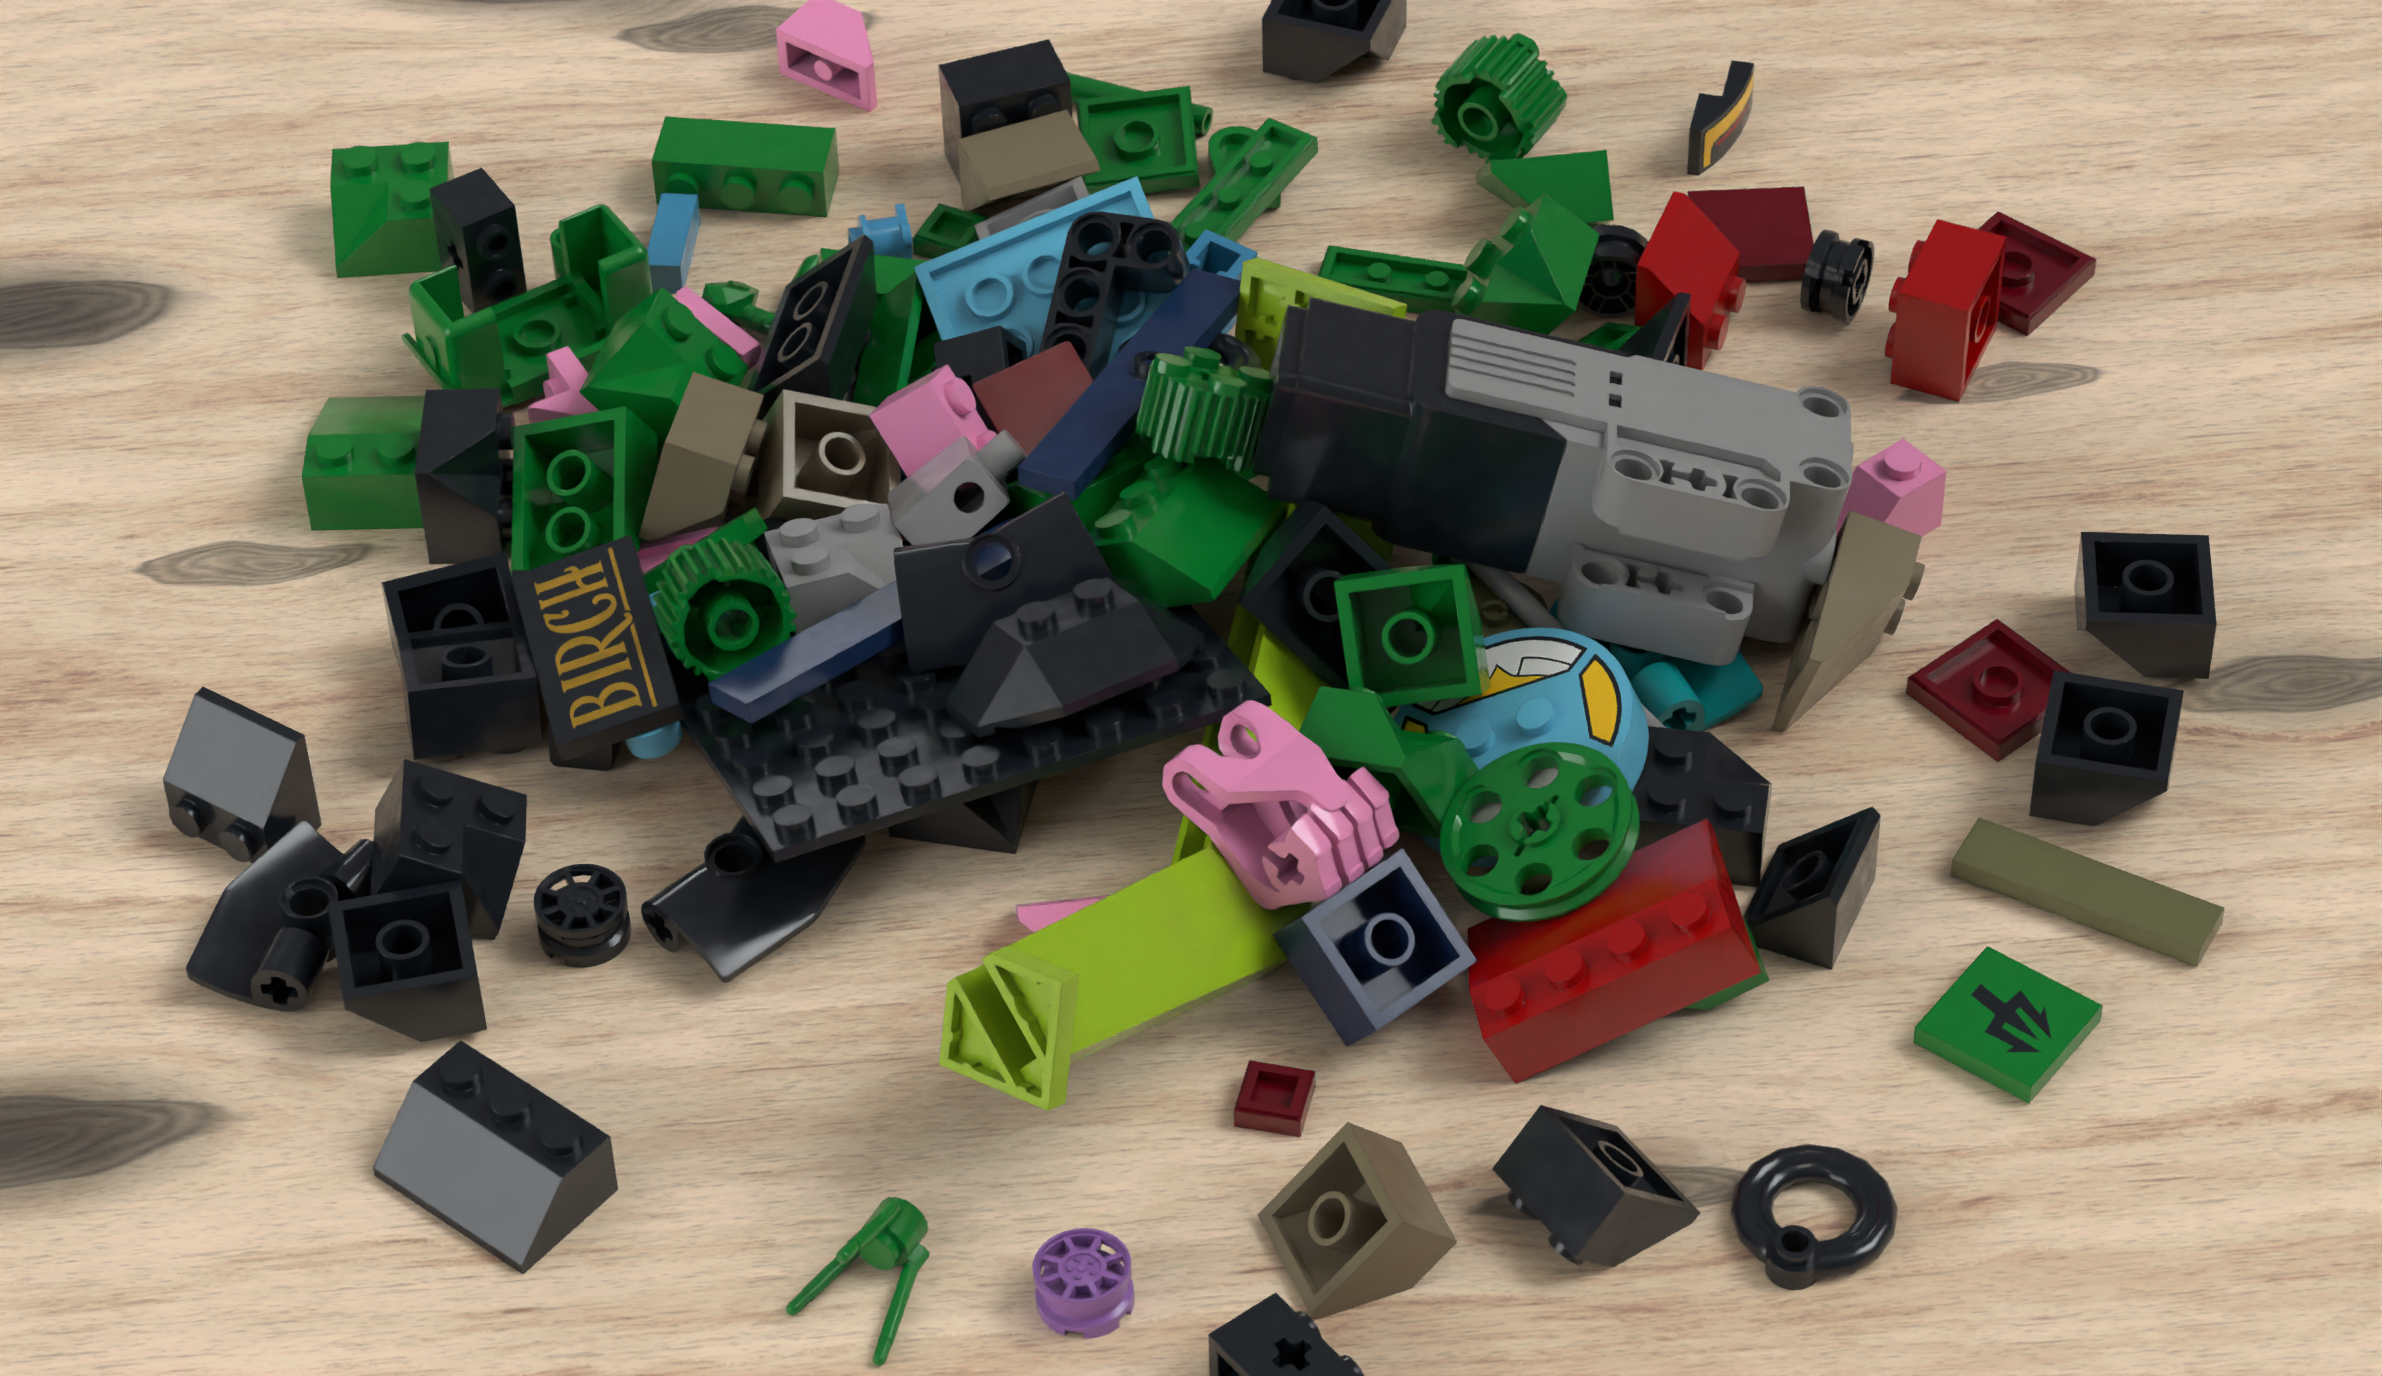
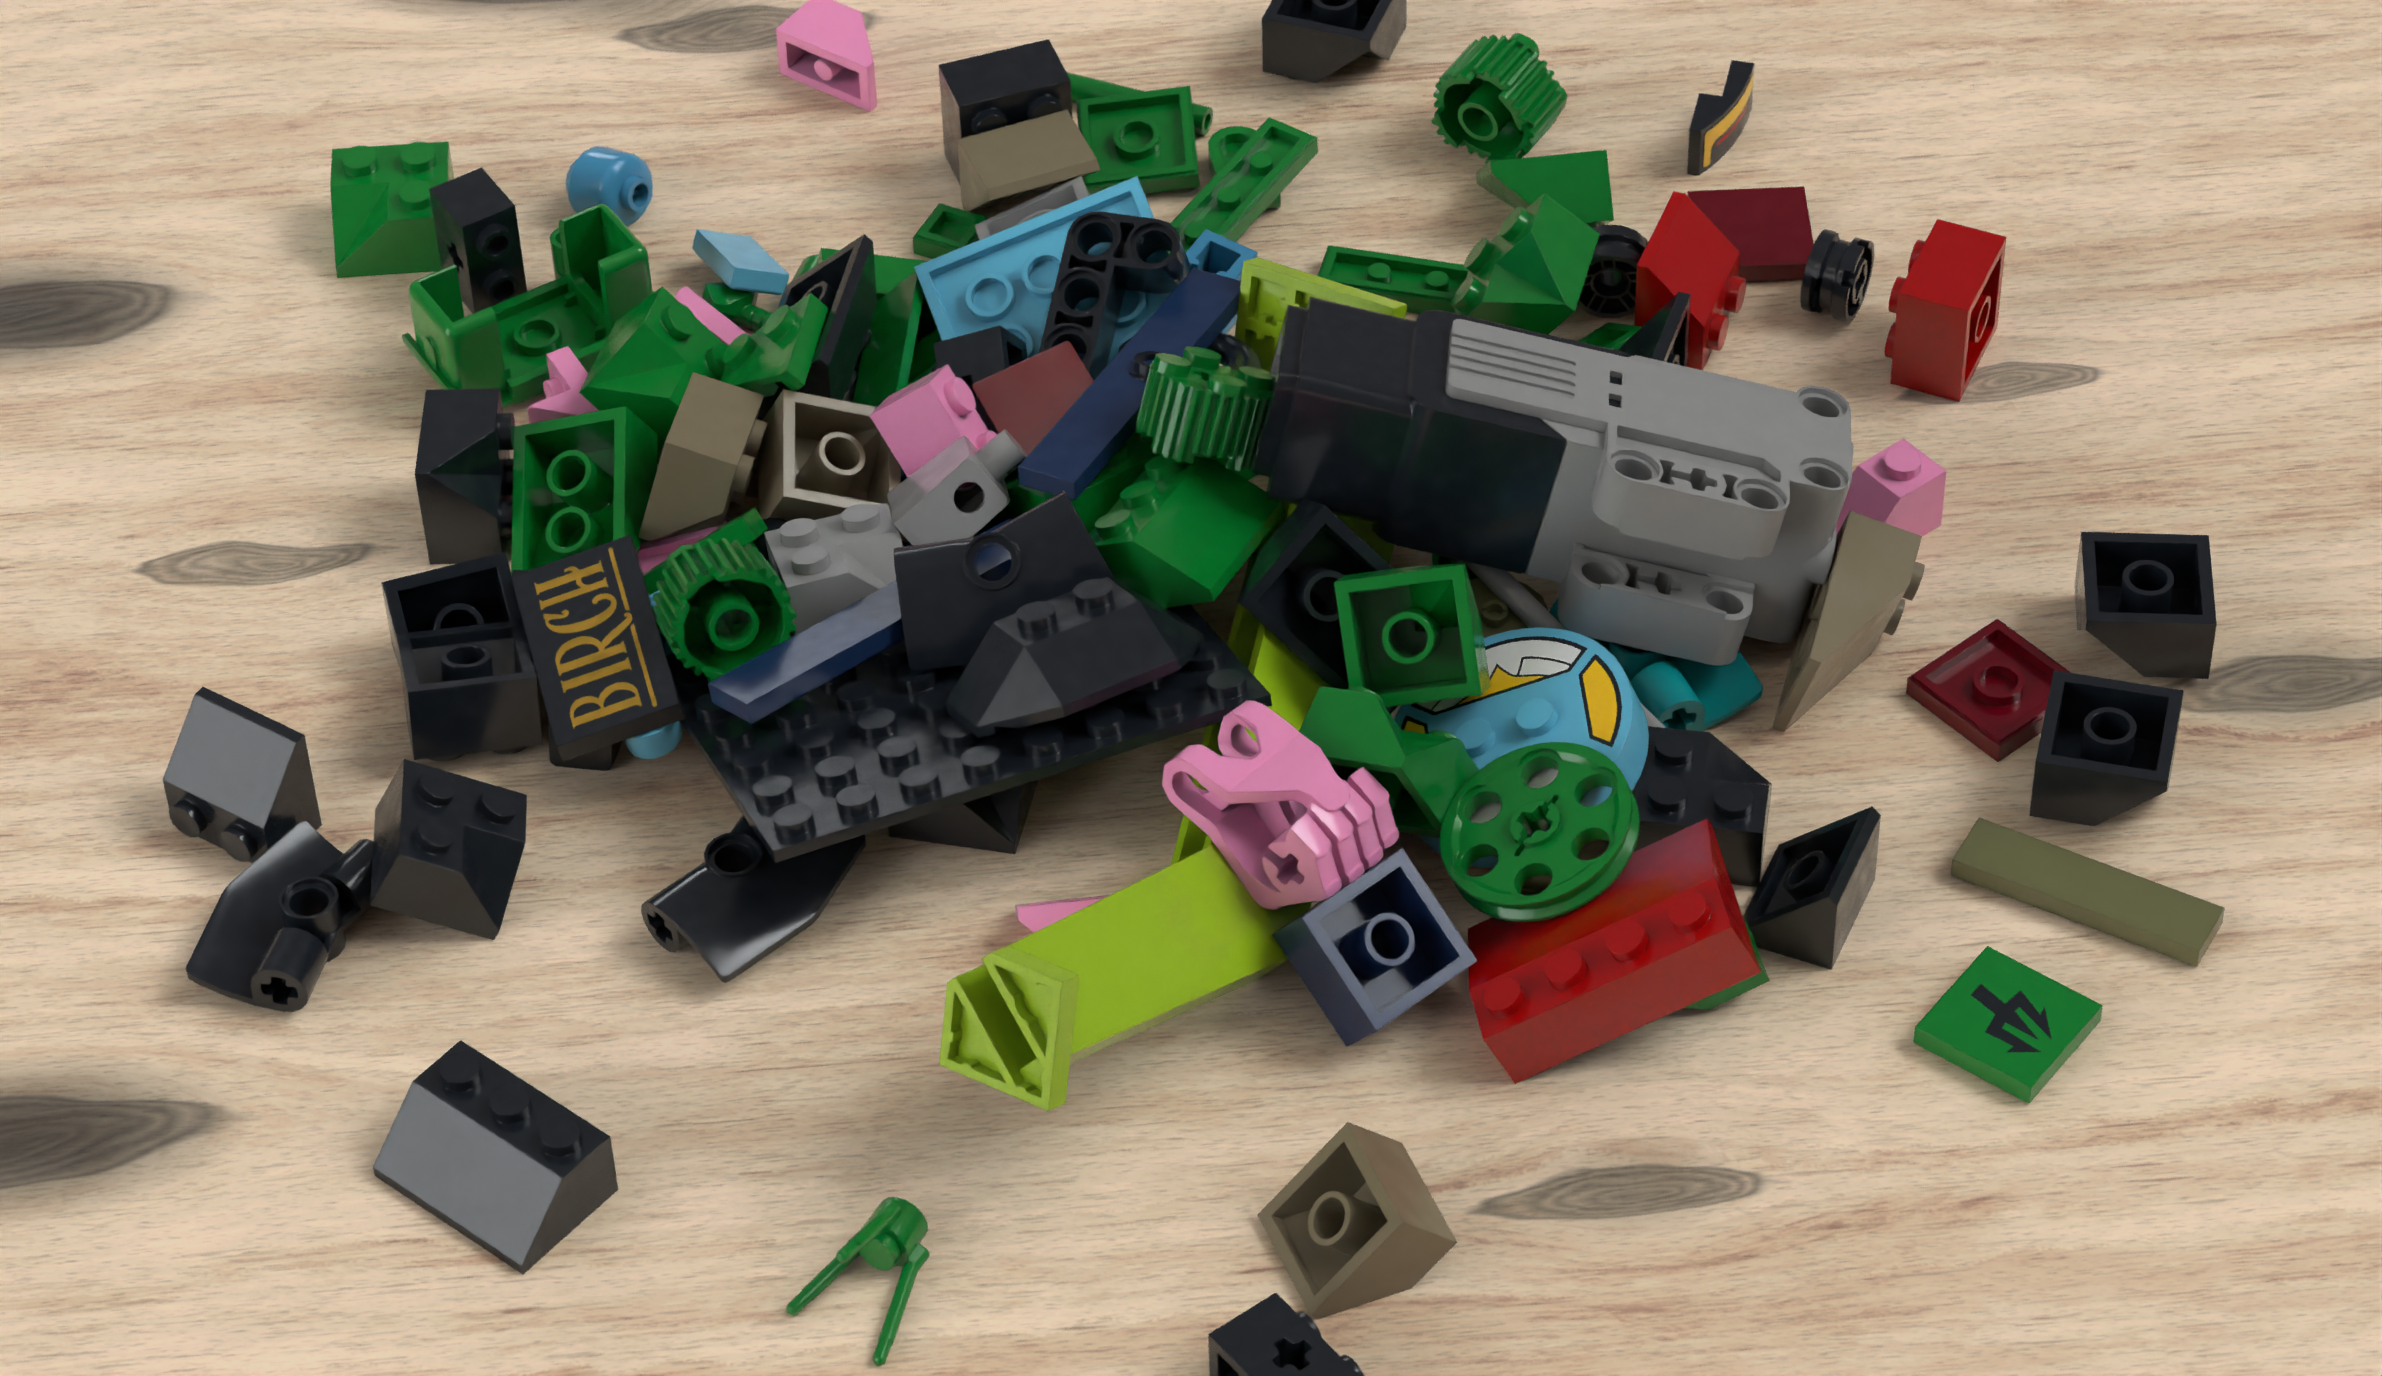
(364, 464): green slope -> none
(409, 961): black slope -> none
(585, 919): black wheel -> none
(610, 179): none -> dark azure head
(673, 241): dark azure piece -> none
(740, 262): none -> medium azure tile
(747, 165): green brick -> none
(778, 350): none -> green wing
(889, 235): dark azure brick -> none
(1082, 1284): medium lavender wheel -> none
(1274, 1098): dark red tile -> none
(1590, 1188): black slope -> none
(1793, 1253): black piece -> none
(2036, 273): dark red tile -> none

